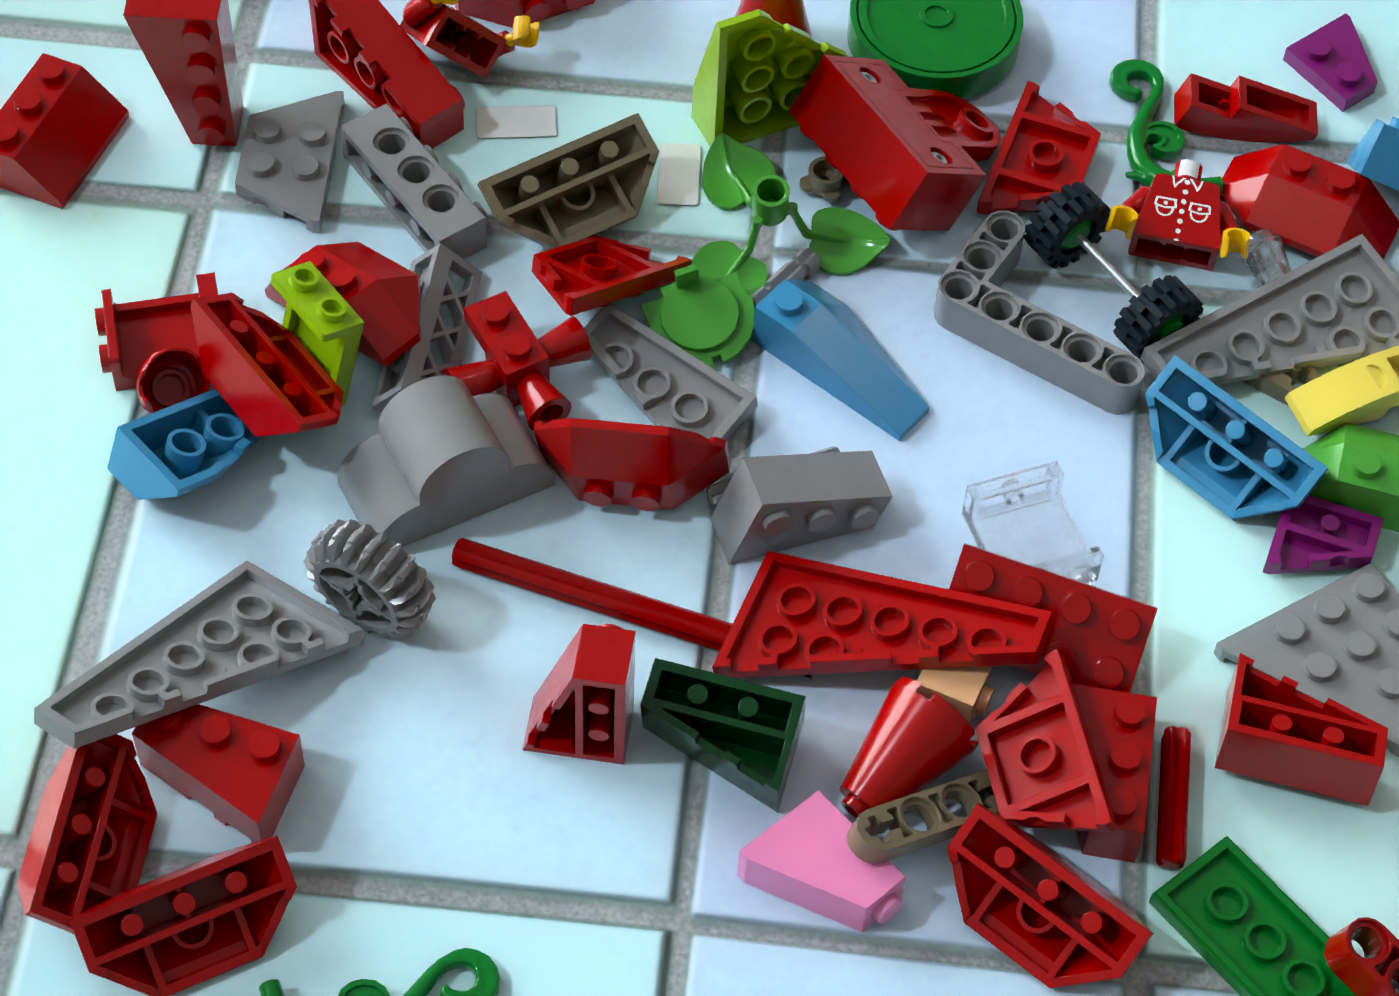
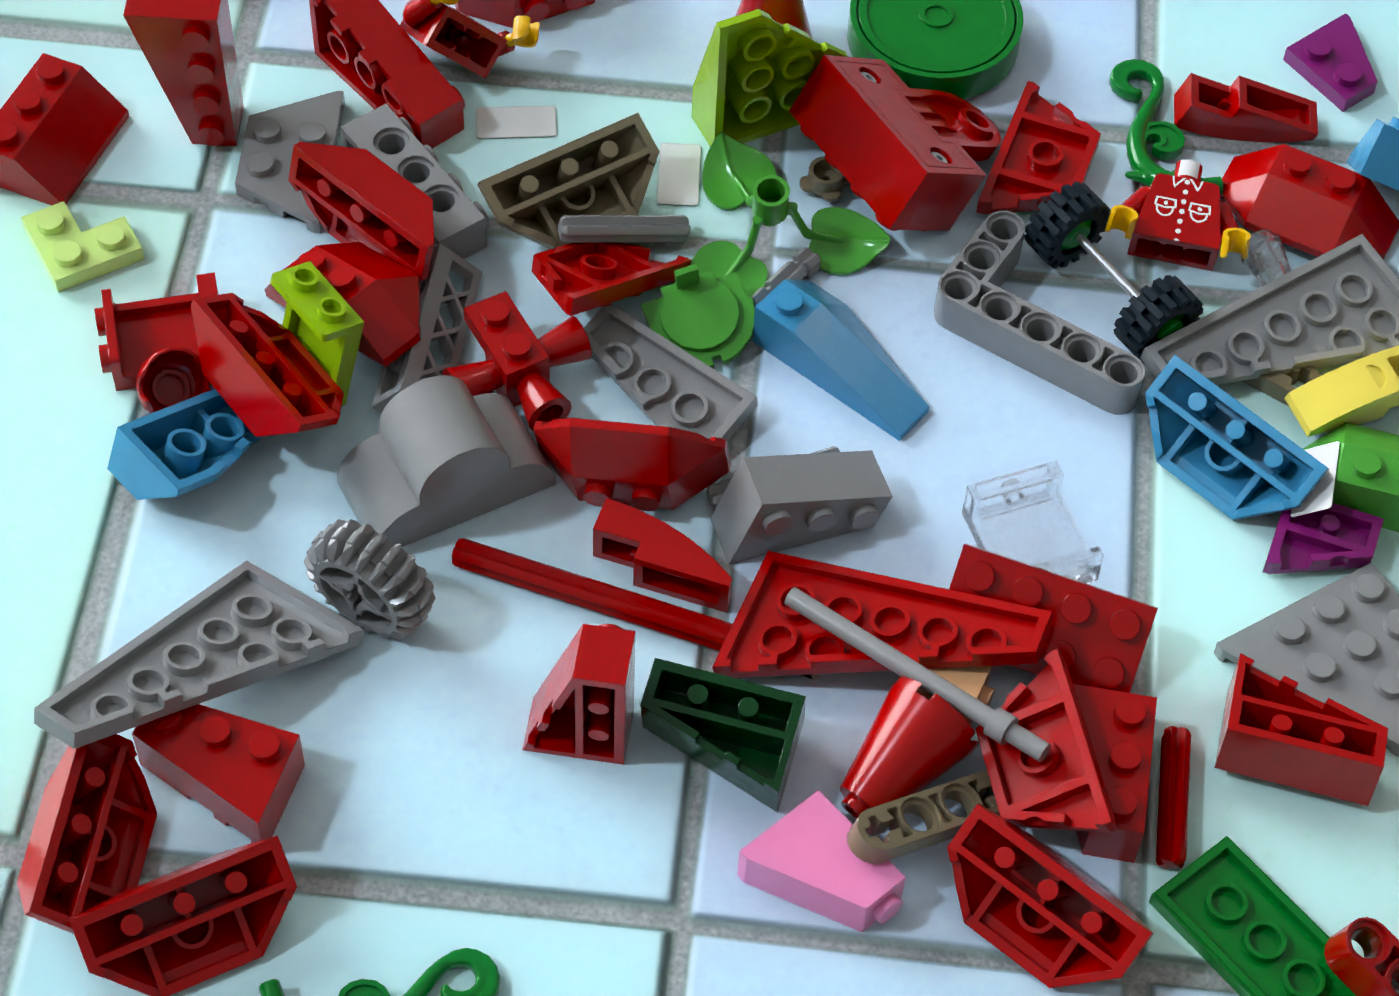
(75, 255): none -> yellowish green plate
(365, 202): none -> red wedge
(623, 228): none -> light grey axle
(660, 556): none -> red slope
(997, 723): none -> light grey bar
(1322, 494): none -> white sticker

